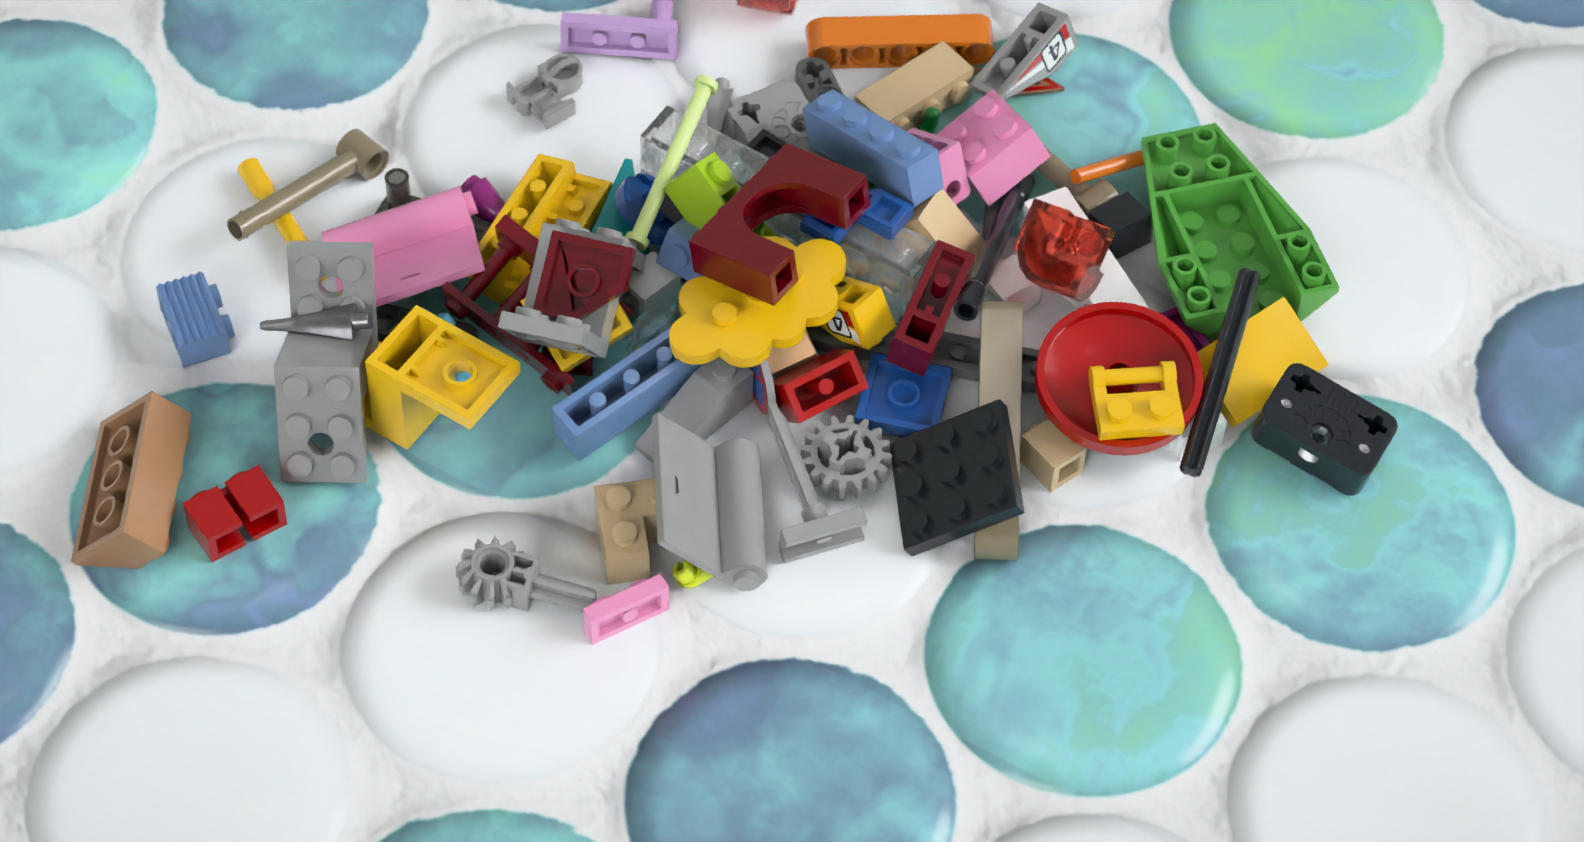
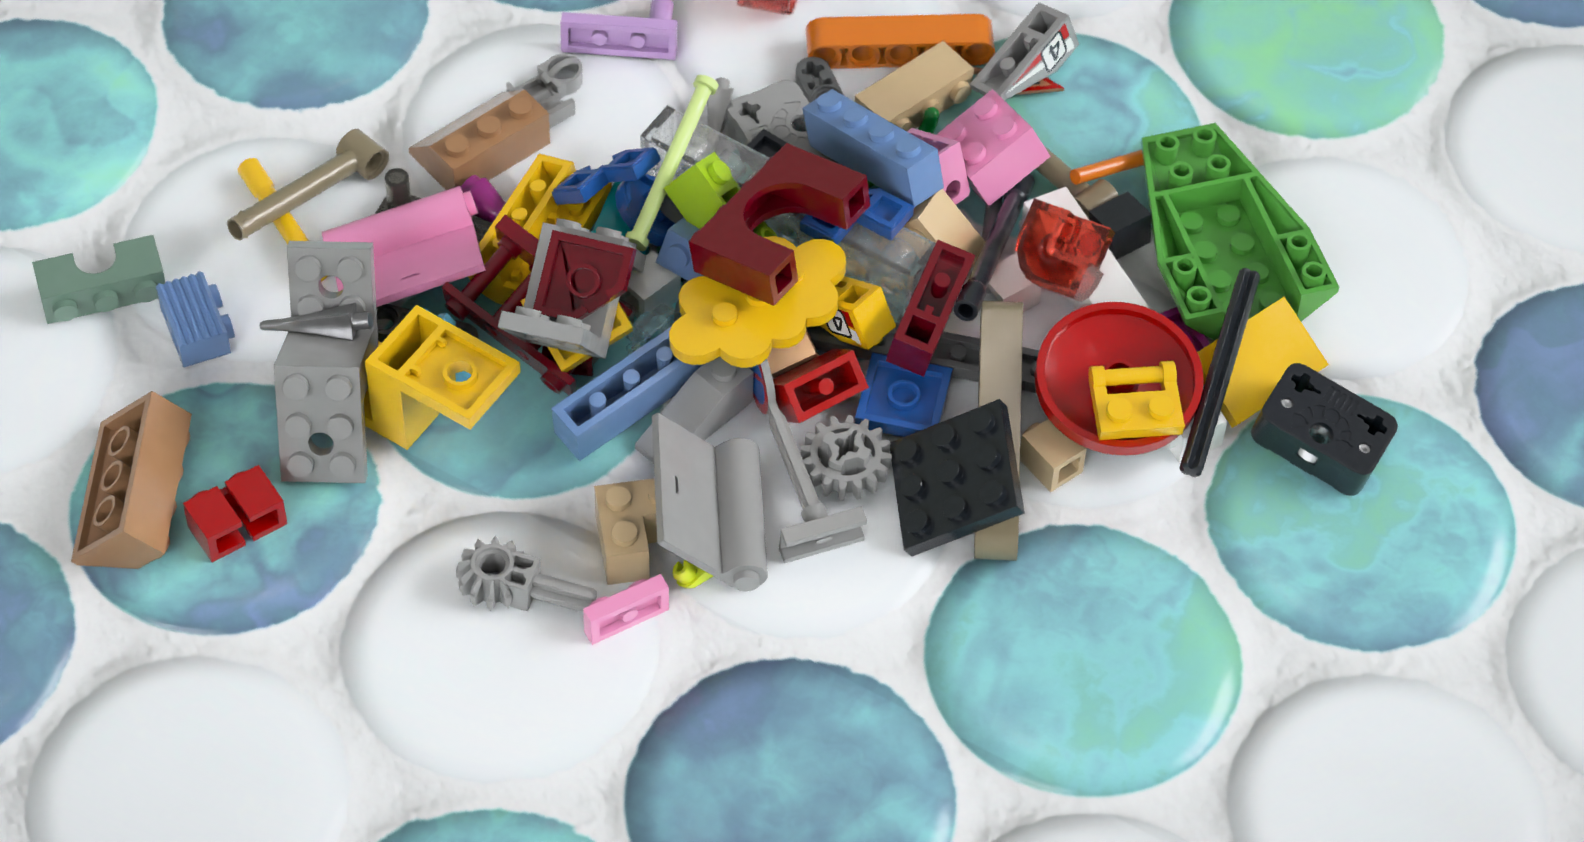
(72, 293): none -> sand green arch
(485, 140): none -> medium nougat slope
(586, 182): none -> blue tile

